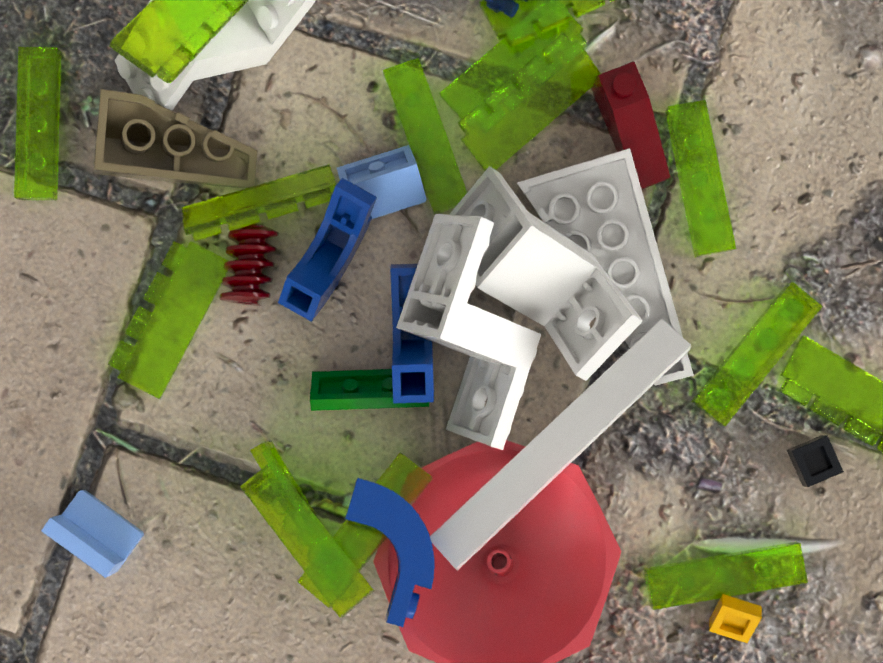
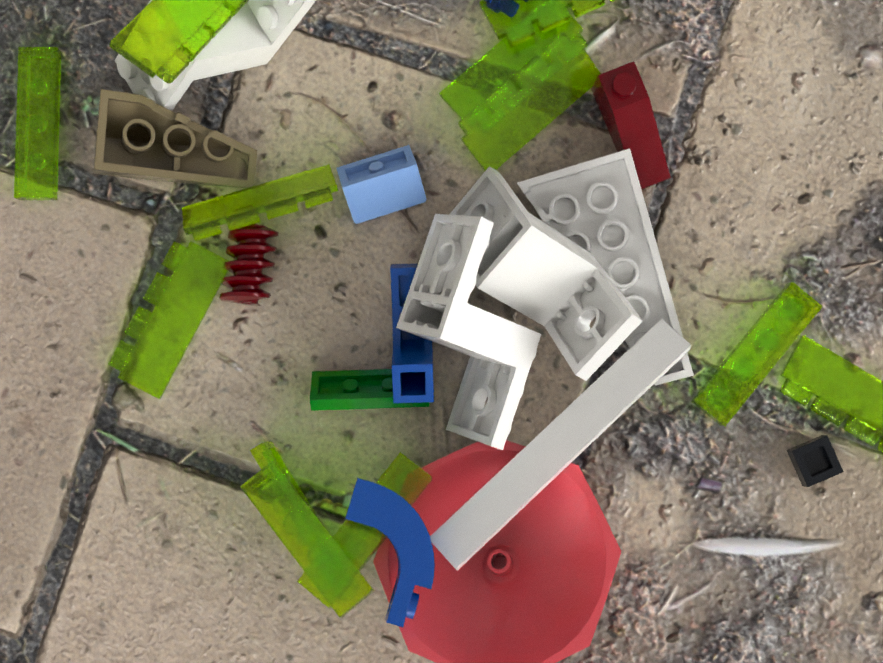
(94, 533): light blue panel -> none
(330, 252): blue arch -> none
(425, 135): clear neon green plate -> none
(700, 178): clear neon green plate -> none
(725, 574): clear neon green tile -> none
(735, 618): yellow plate -> none

